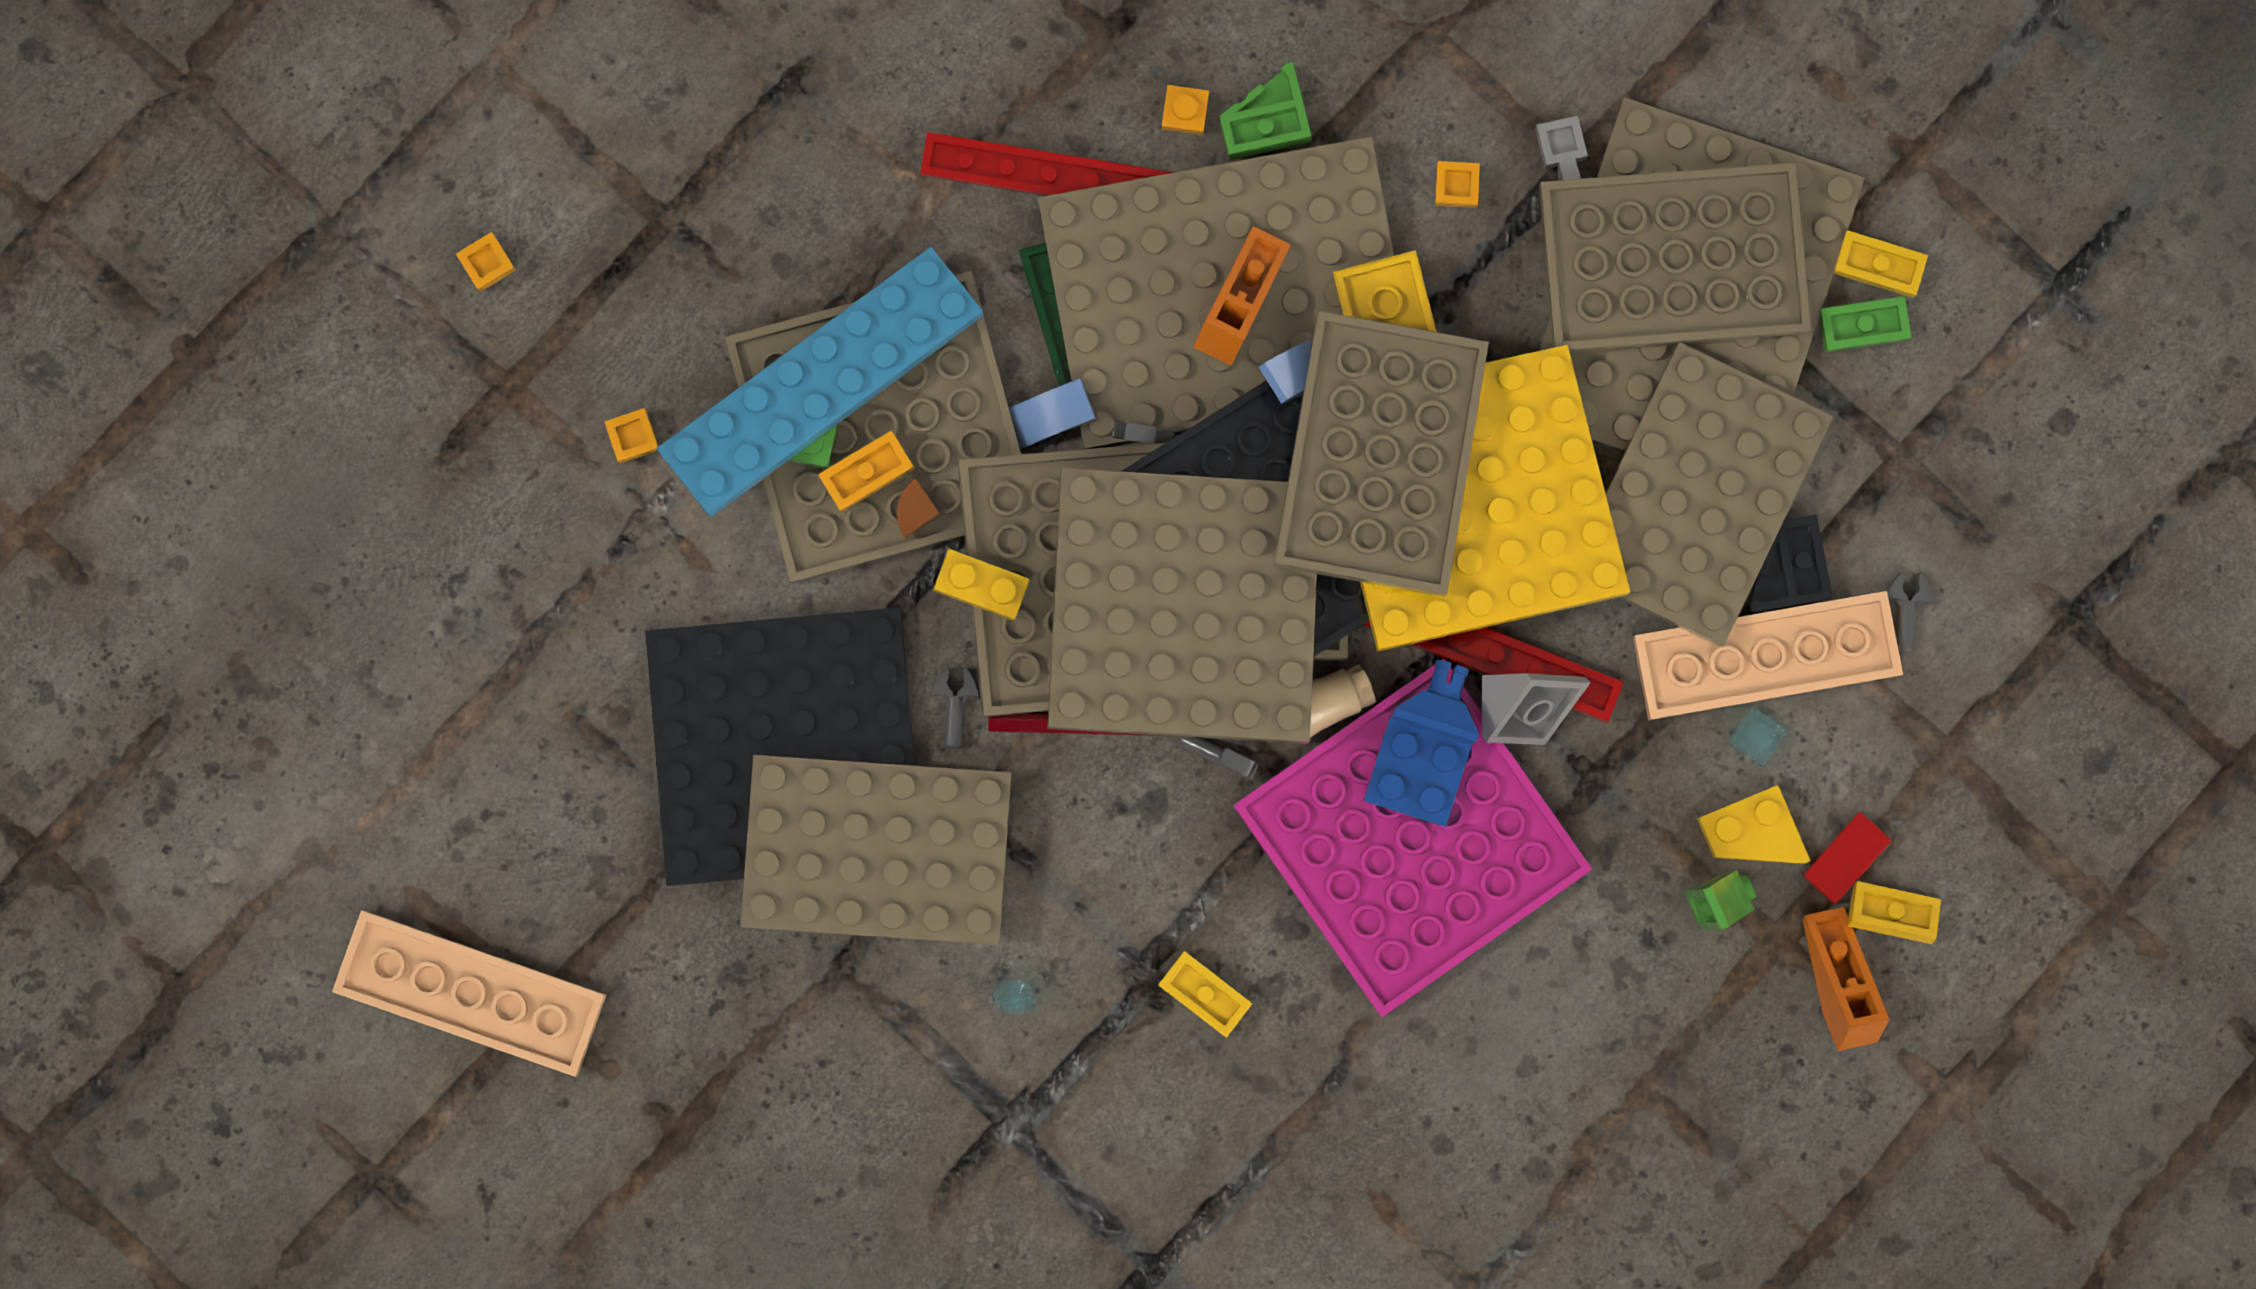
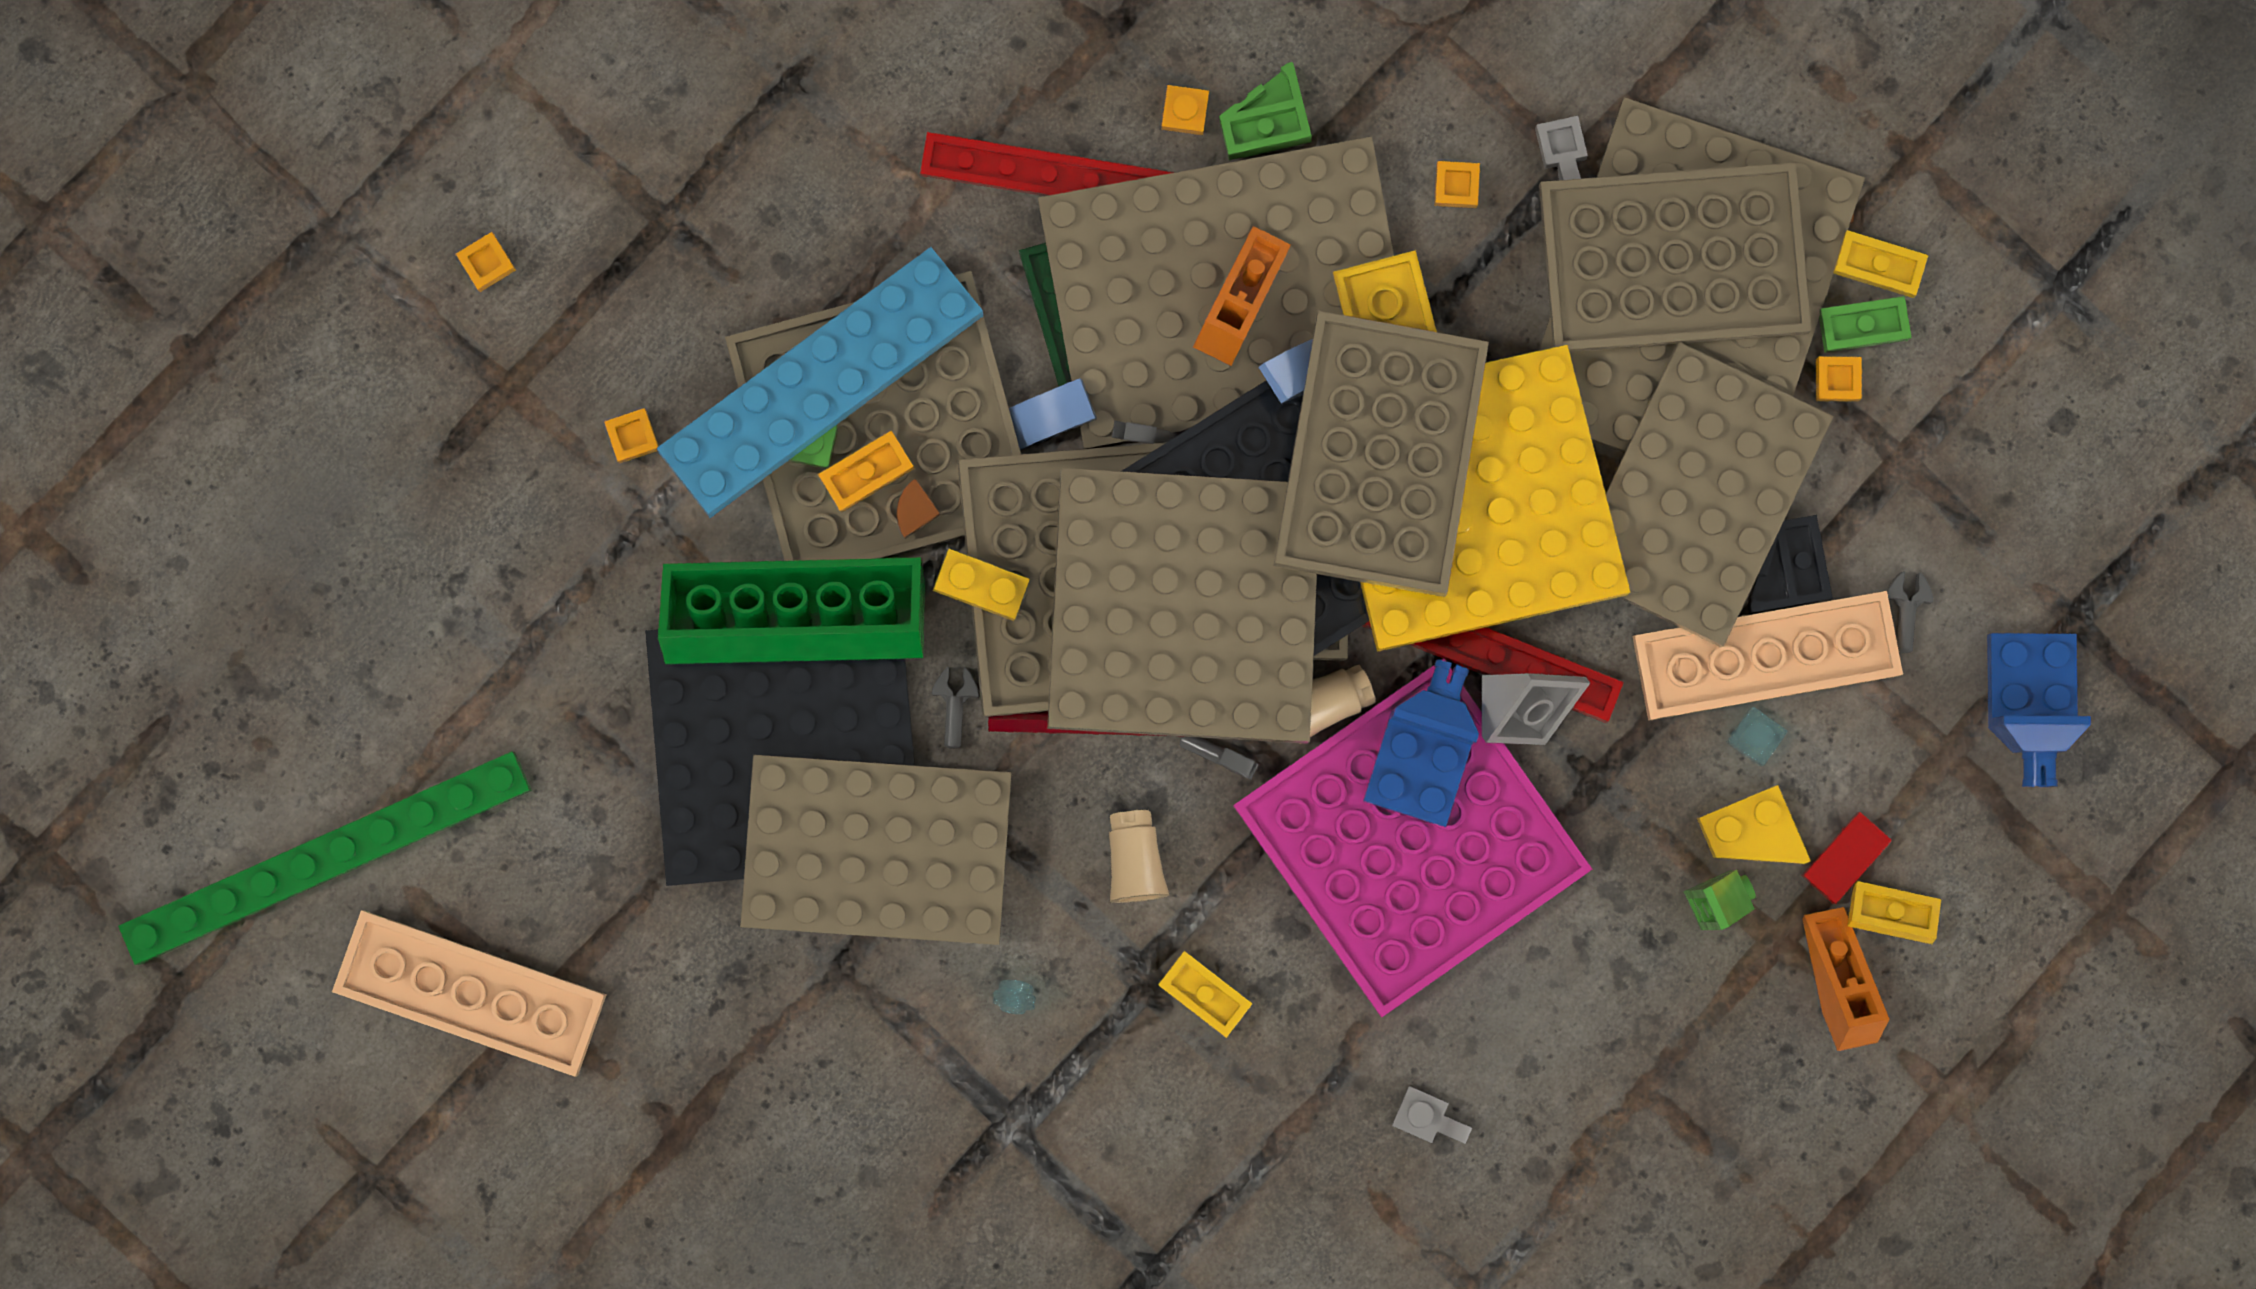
(324, 858): none -> green plate
(792, 610): none -> green brick
(1135, 858): none -> tan plant
(1424, 1117): none -> light grey plate
(1839, 379): none -> light orange plate
(2034, 699): none -> blue plate

